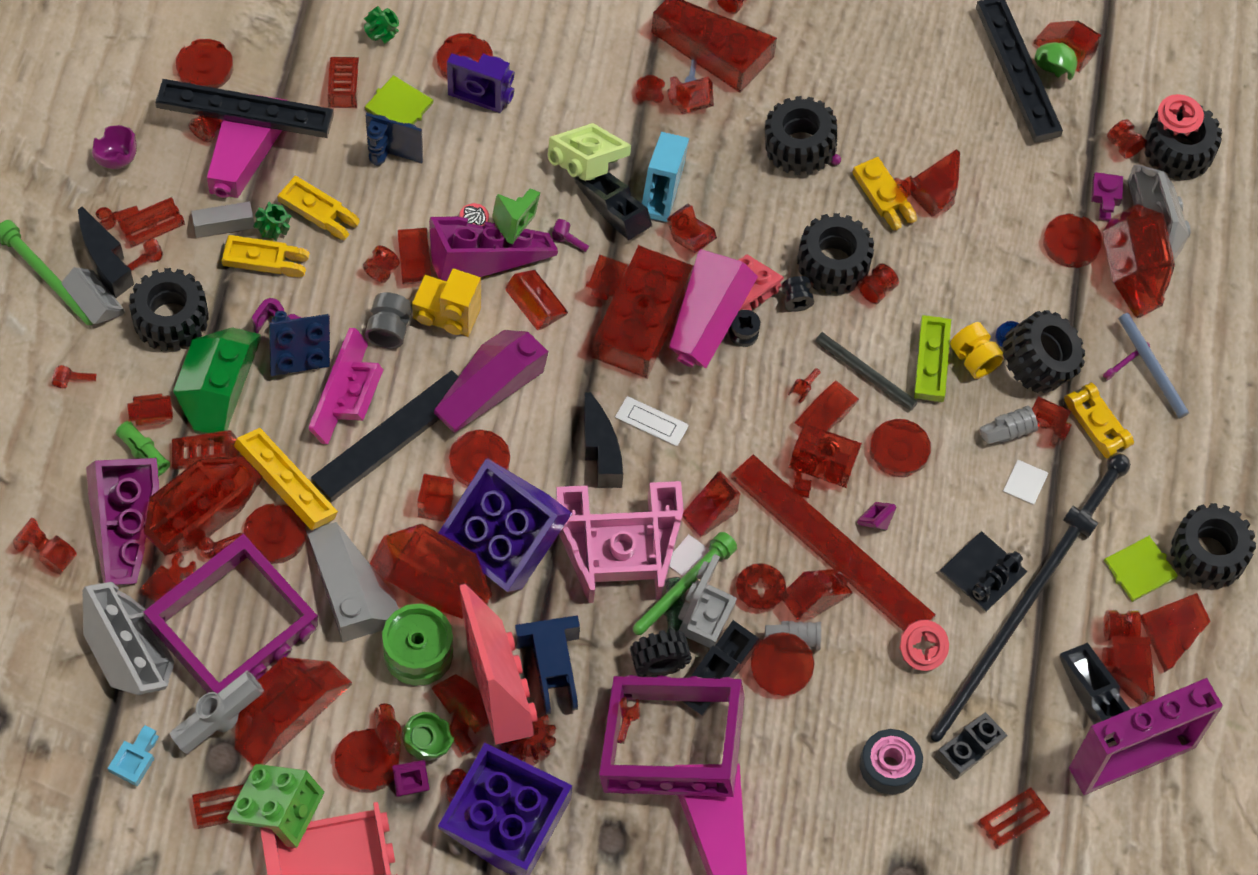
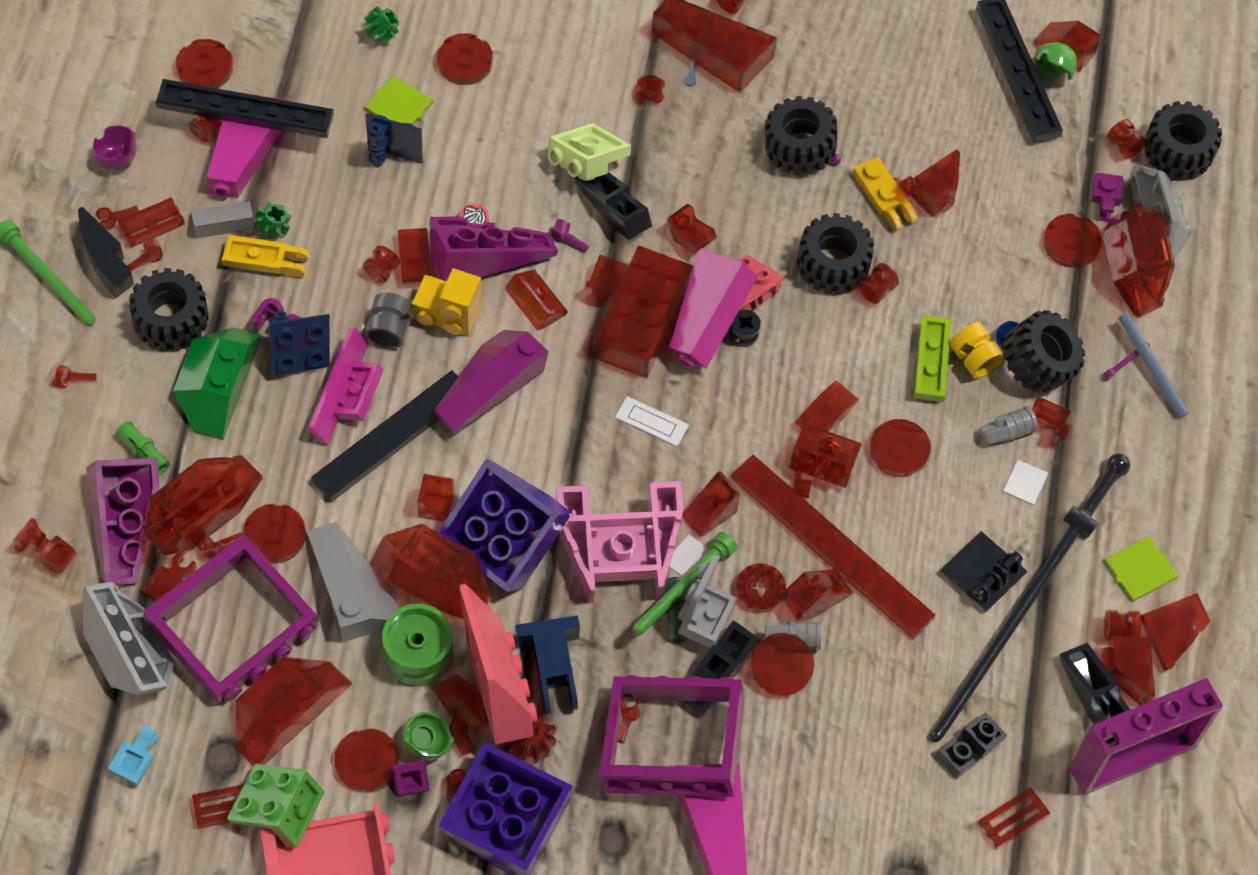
(92, 295): light grey slope -> none
(150, 409): clear red brick -> none
(215, 439): clear red slope -> none
(216, 712): light grey piece -> none
(285, 478): yellow plate -> none
(317, 207): yellow hinge -> none
(338, 98): clear red slope -> none
(388, 729): clear red axle -> none
(472, 449): clear red tile -> none
(481, 82): dark purple plate -> none
(514, 215): bright green slope -> none
(602, 444): black slope -> none
(660, 653): black tyre -> none
(664, 175): medium azure slope -> none
(691, 95): clear red bracket -> none
(797, 293): black wheel -> none
(803, 387): clear red hand -> none
(866, 371): pearl dark grey bar -> none
(878, 516): magenta slope -> none
(889, 778): wheel -> none
(934, 655): coral gear -> none
(1098, 420): yellow plate -> none
(1192, 114): coral gear -> none
(1223, 527): black tyre -> none

